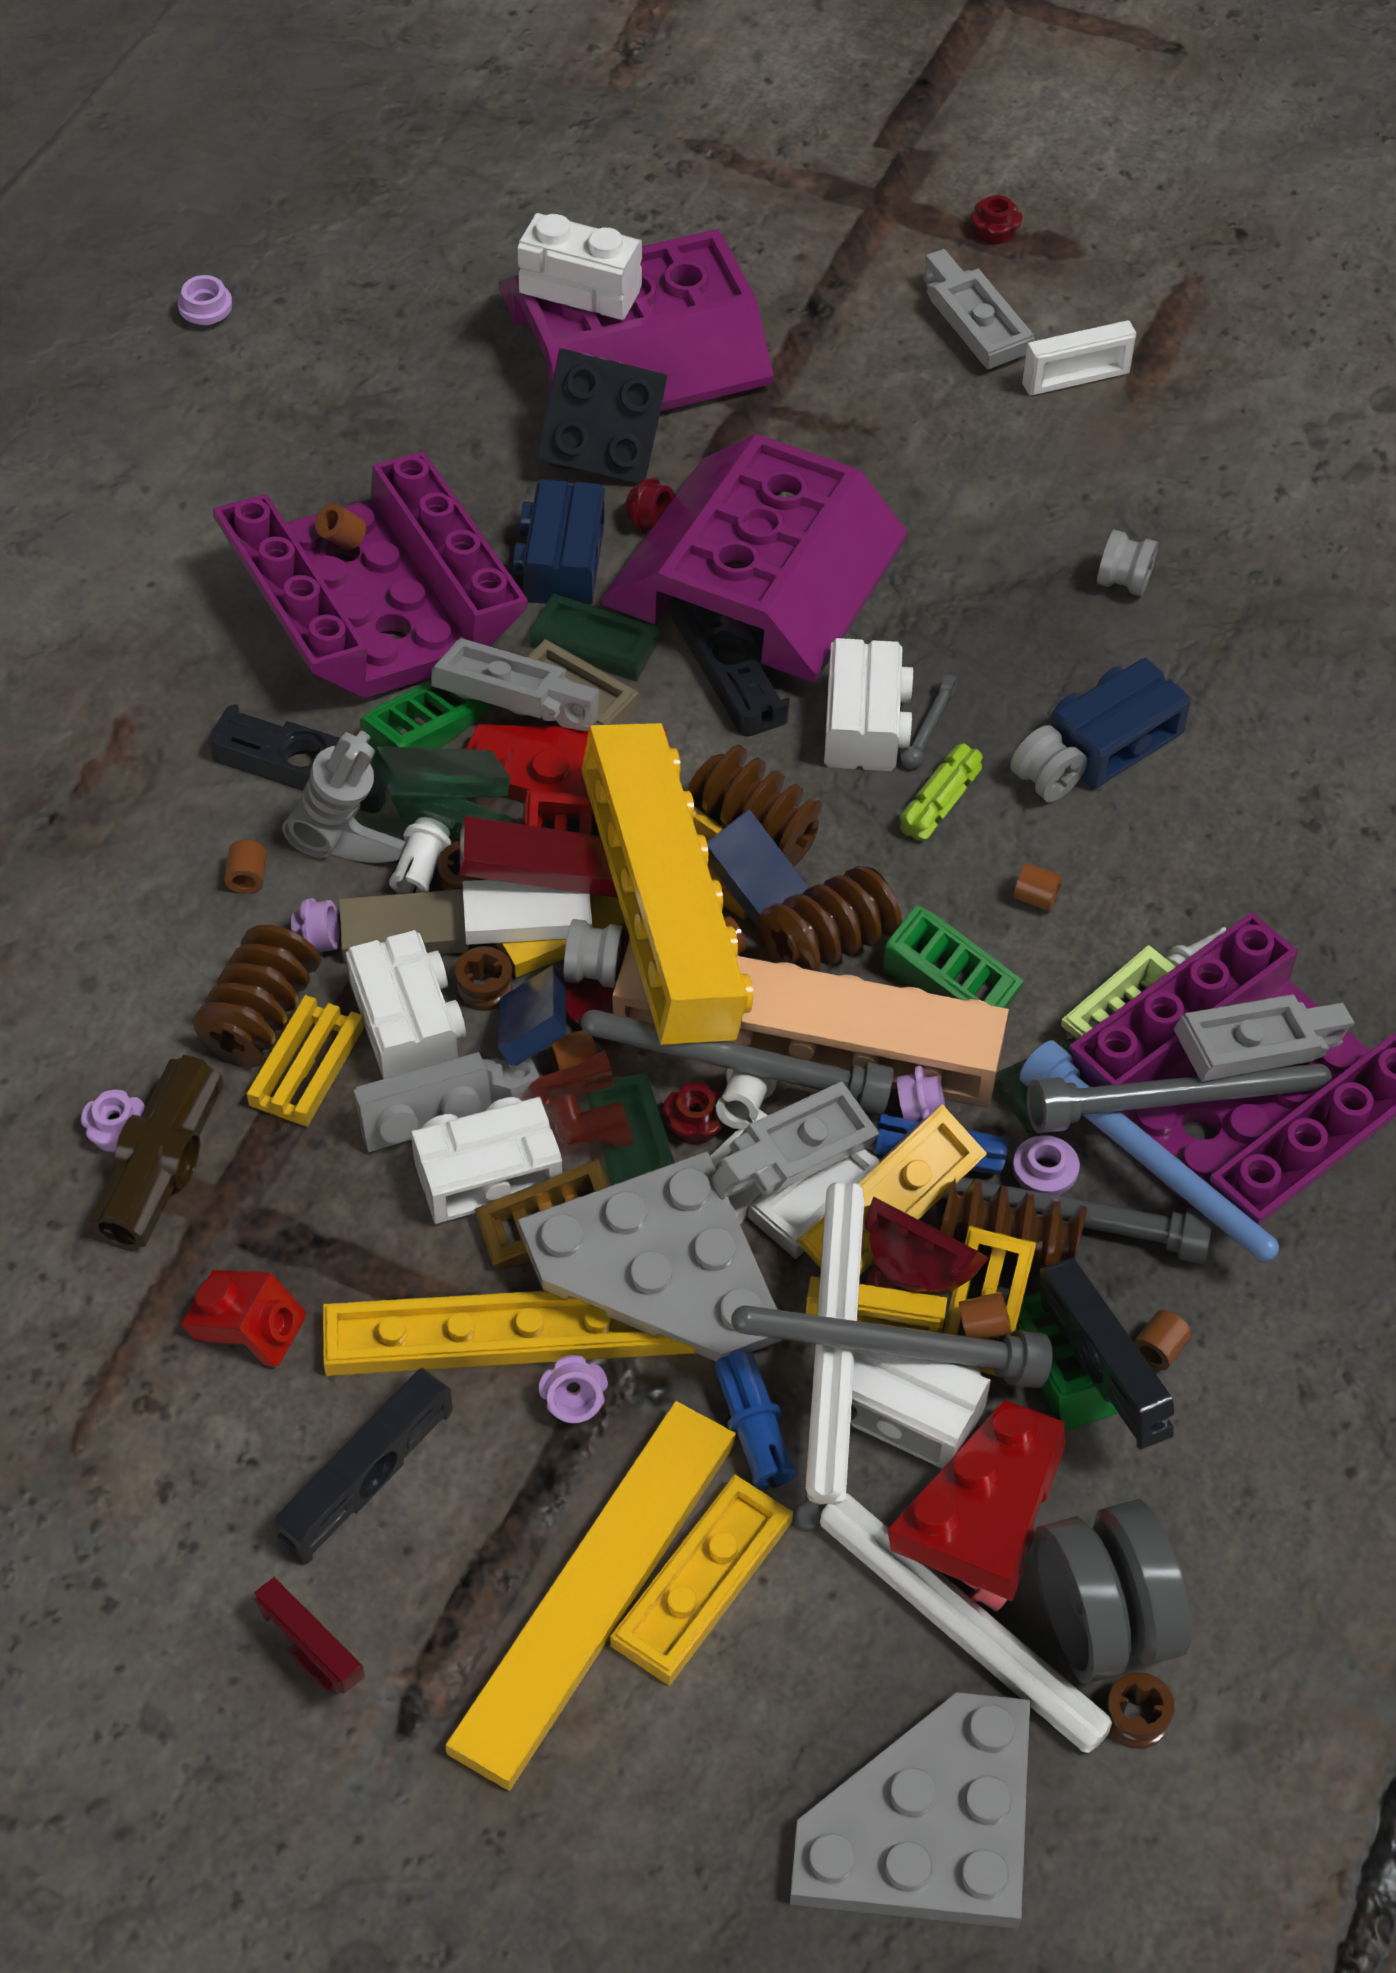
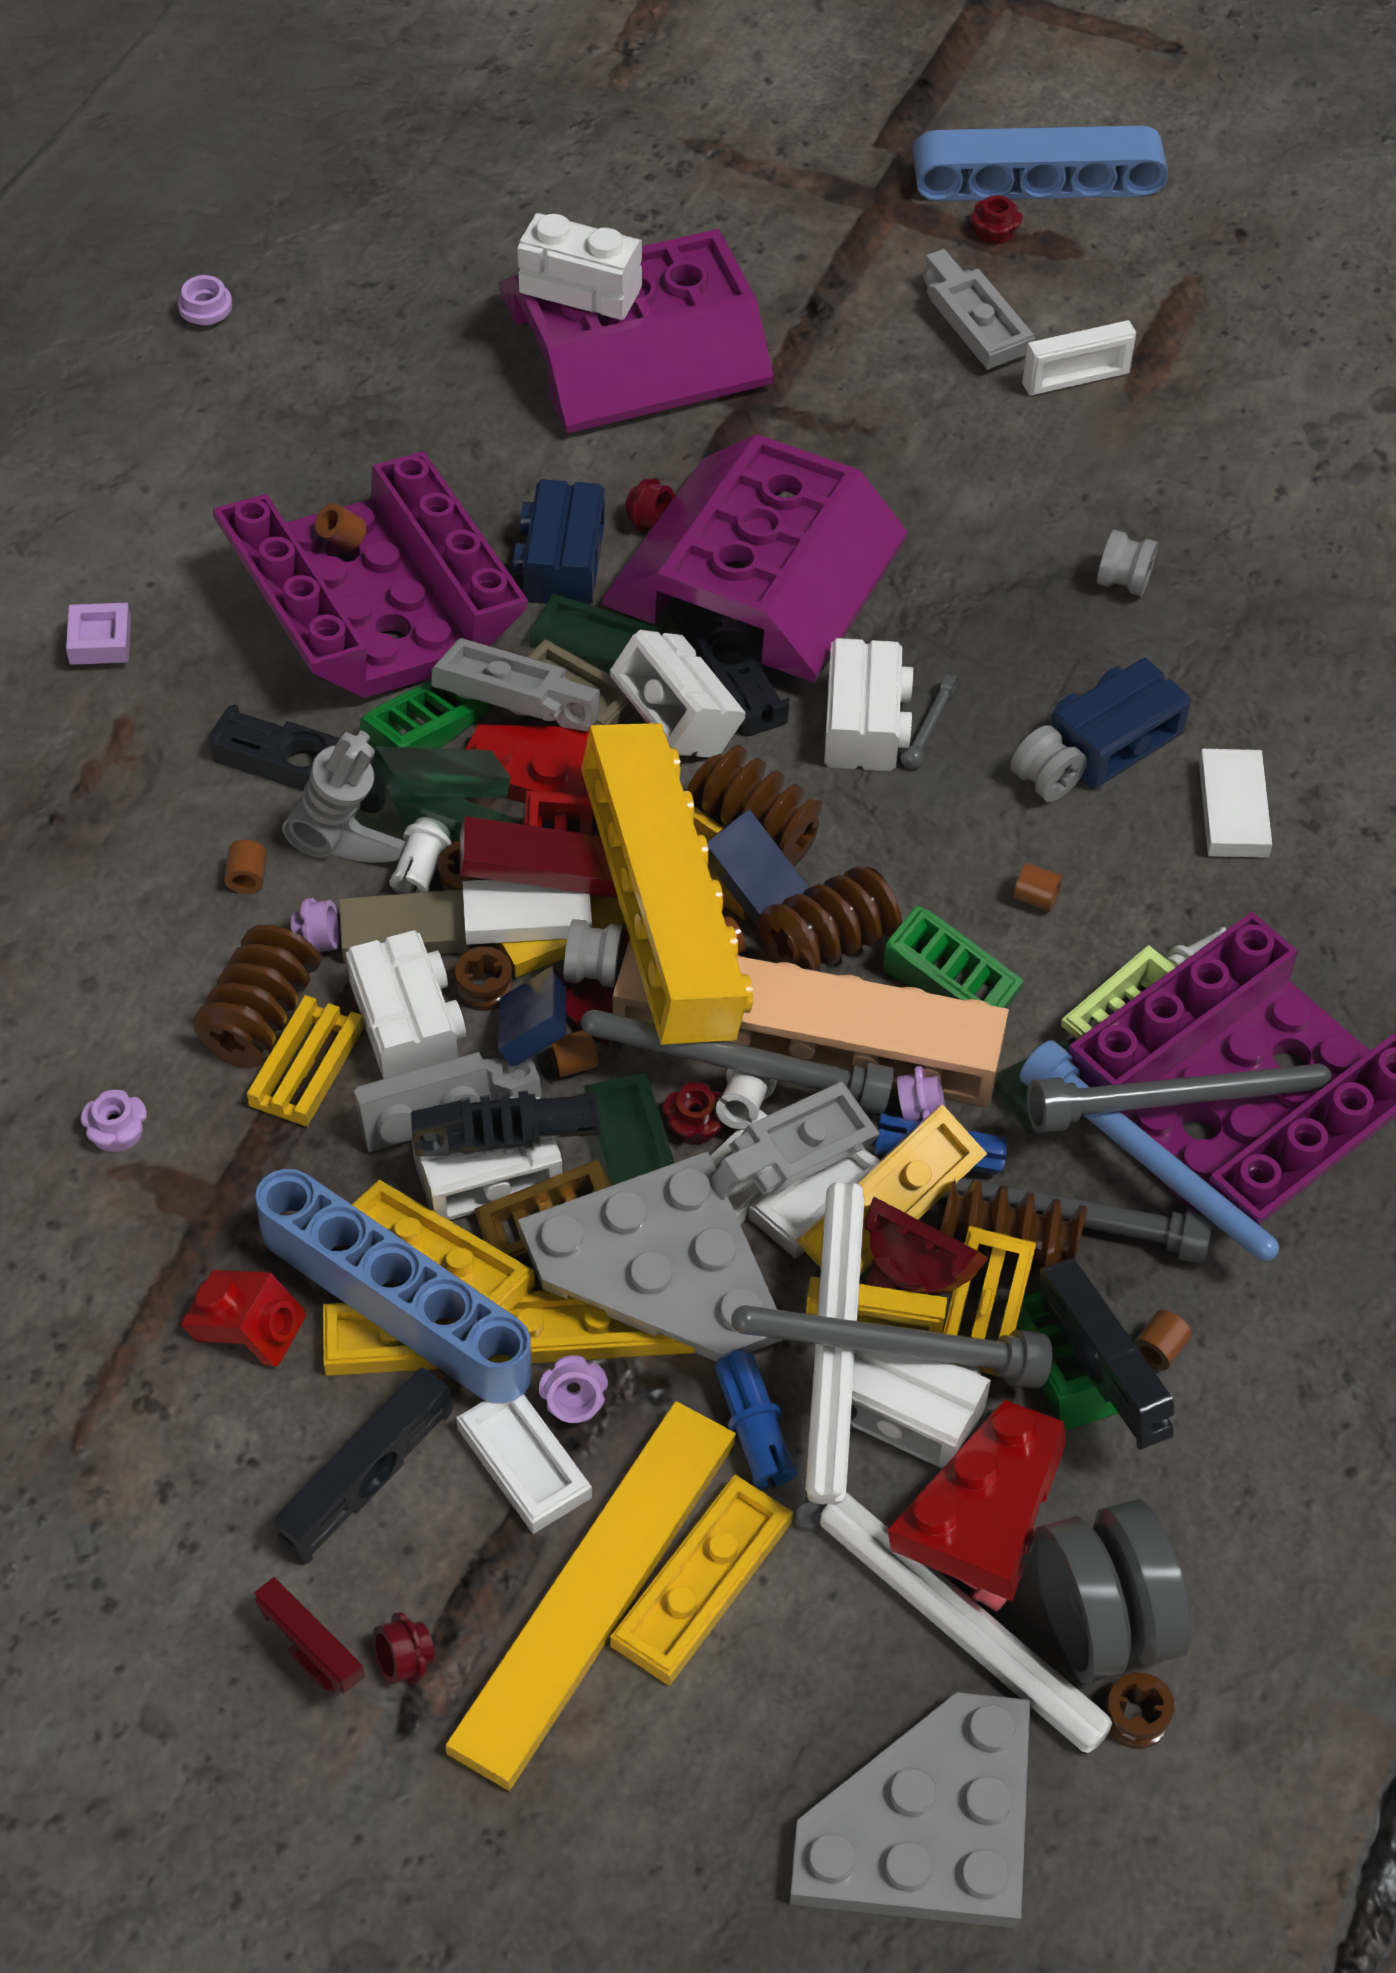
(98, 633): none -> lavender plate
(156, 1153): dark brown piece -> none
(402, 1311): none -> medium blue beam
(403, 1649): none -> dark red plate
(449, 1245): none -> yellow tile
(505, 1123): none -> black hinge
(525, 1460): none -> white tile
(601, 416): black hinge -> none
(602, 1124): clear red piece -> none
(679, 691): none -> white brick
(941, 792): lime axle -> none
(985, 1316): dark orange piece -> none
(1040, 163): none -> medium blue beam
(1043, 1179): lavender plate -> none
(1235, 803): none -> white tile
(1260, 1035): light grey hinge -> none

